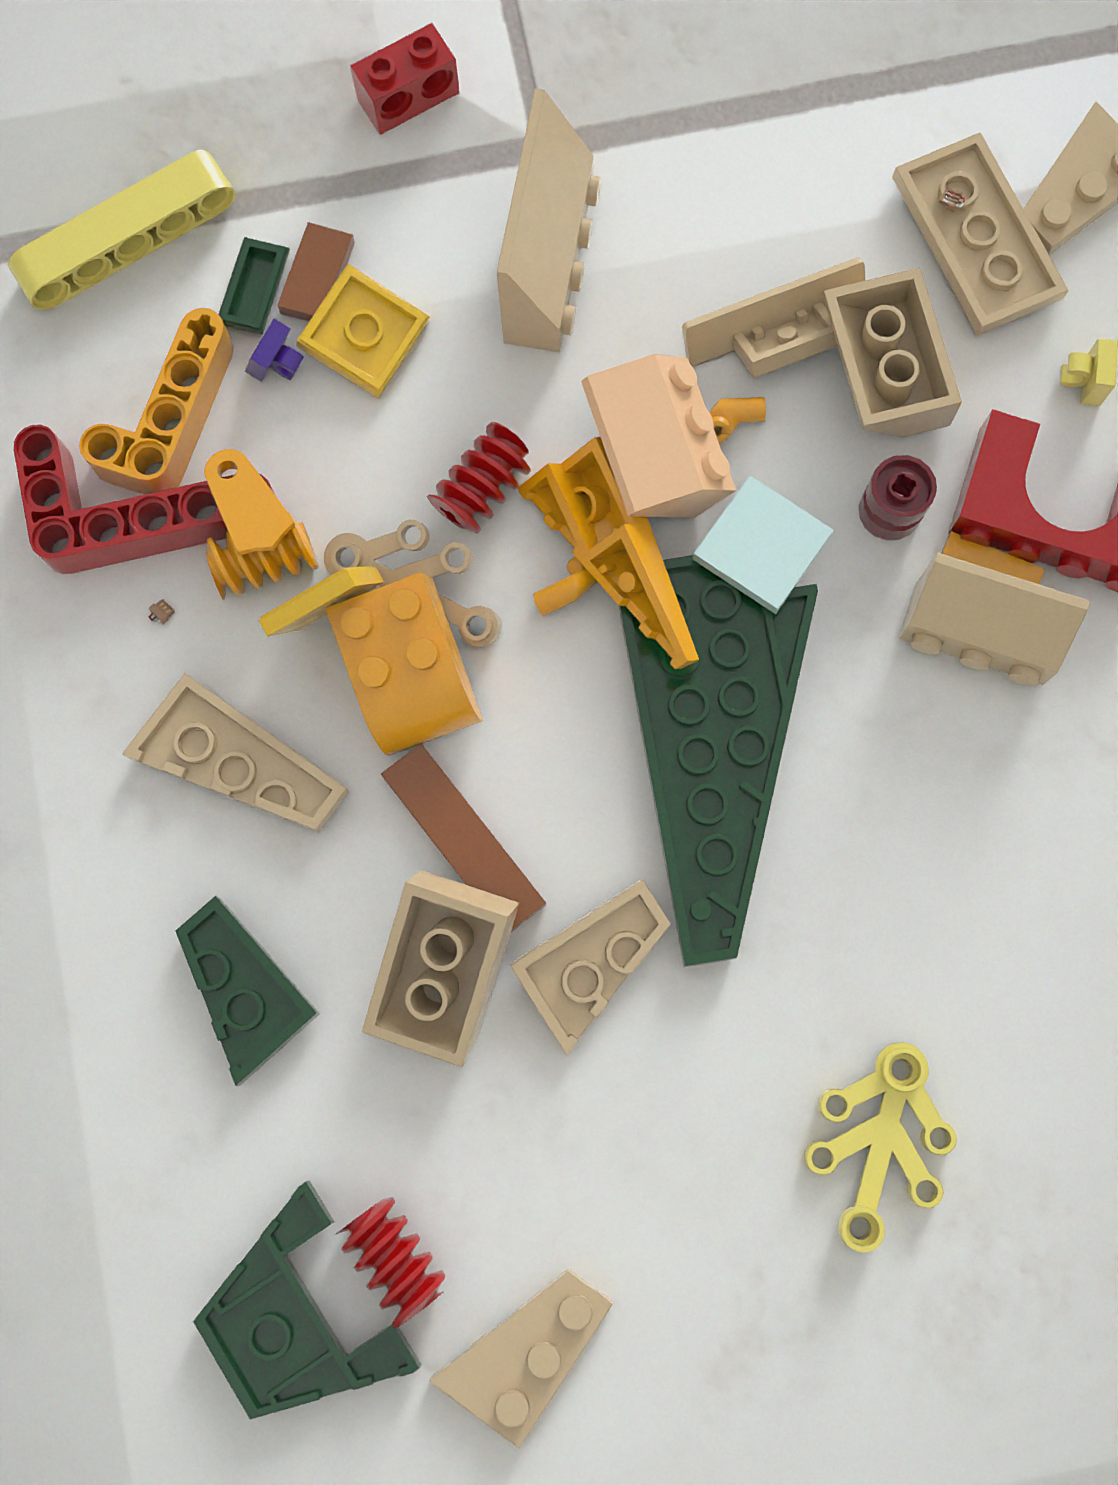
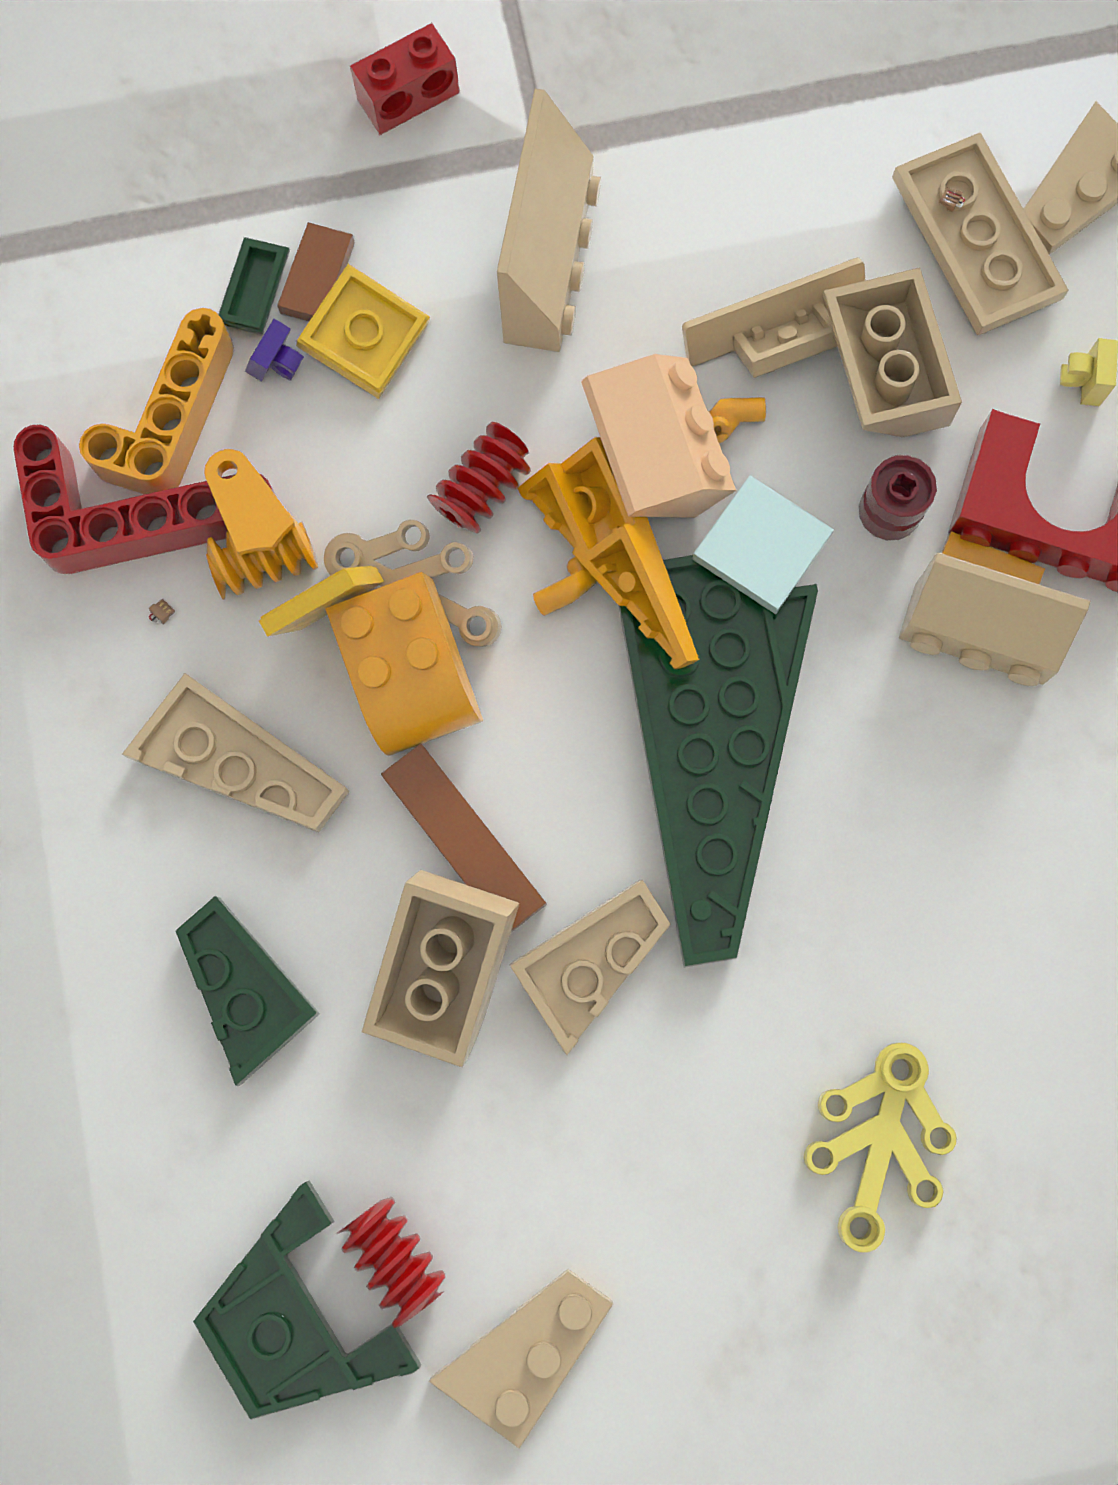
(121, 230): light yellow beam -> none

